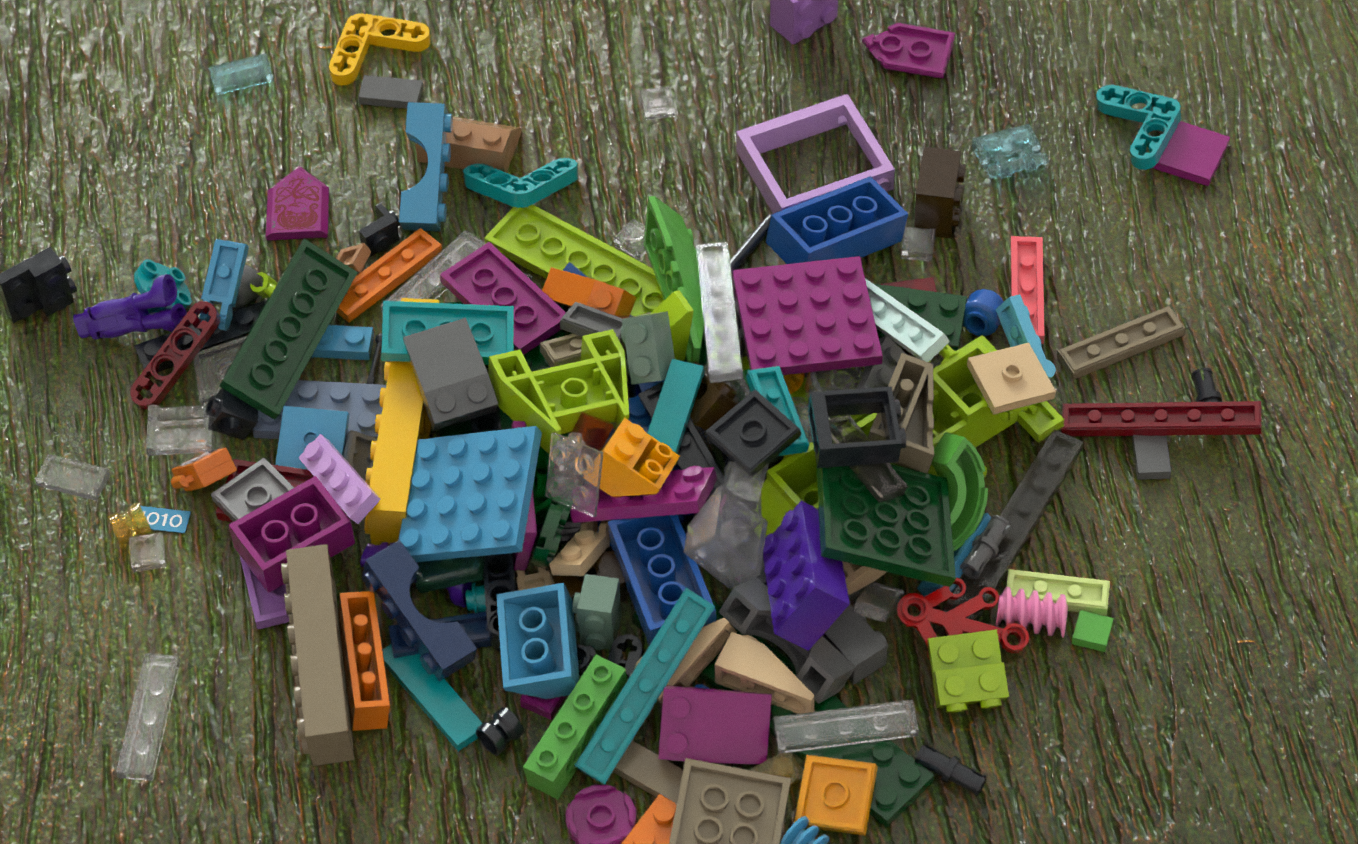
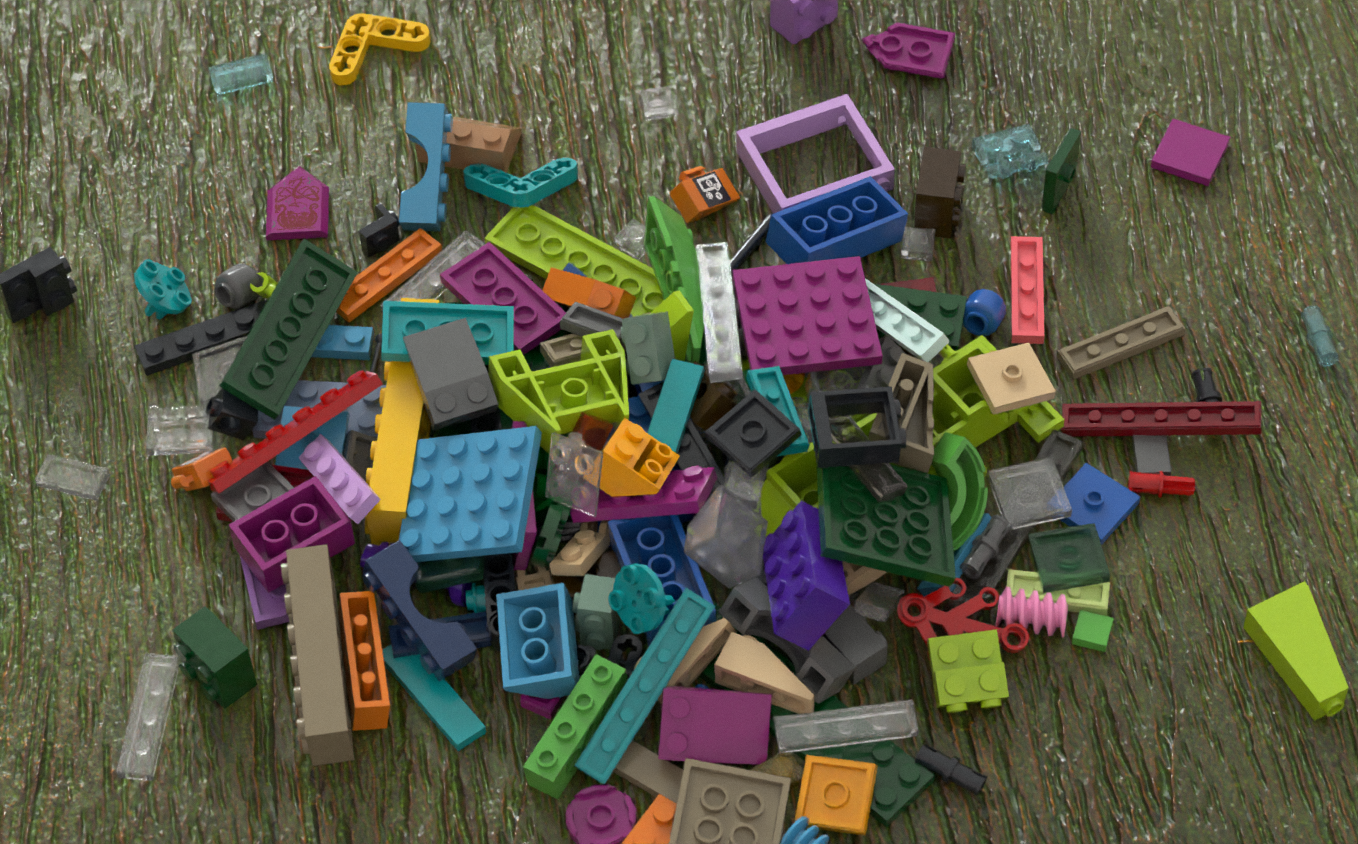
(129, 523): clear yellow wheel -> none
(131, 313): dark purple piece -> none
(147, 552): clear plate -> none
(166, 519): dark azure sticker -> none
(170, 352): dark red beam -> none
(214, 658): none -> dark green brick
(224, 279): dark azure hinge -> none
(282, 437): none -> red plate
(355, 256): medium nougat plate -> none
(389, 91): dark grey tile -> none
(500, 731): black wheel -> none
(639, 598): none -> teal plate
(702, 194): none -> orange piece
(1019, 329): medium azure plate -> none
(1029, 493): none -> clear tile
(1061, 170): none -> dark green plate
(1068, 558): none -> clear green plate
(1098, 501): none -> blue plate
(1159, 114): teal beam -> none
(1159, 484): none -> red axle
(1299, 649): none -> lime slope
(1319, 336): none -> clear light blue pin

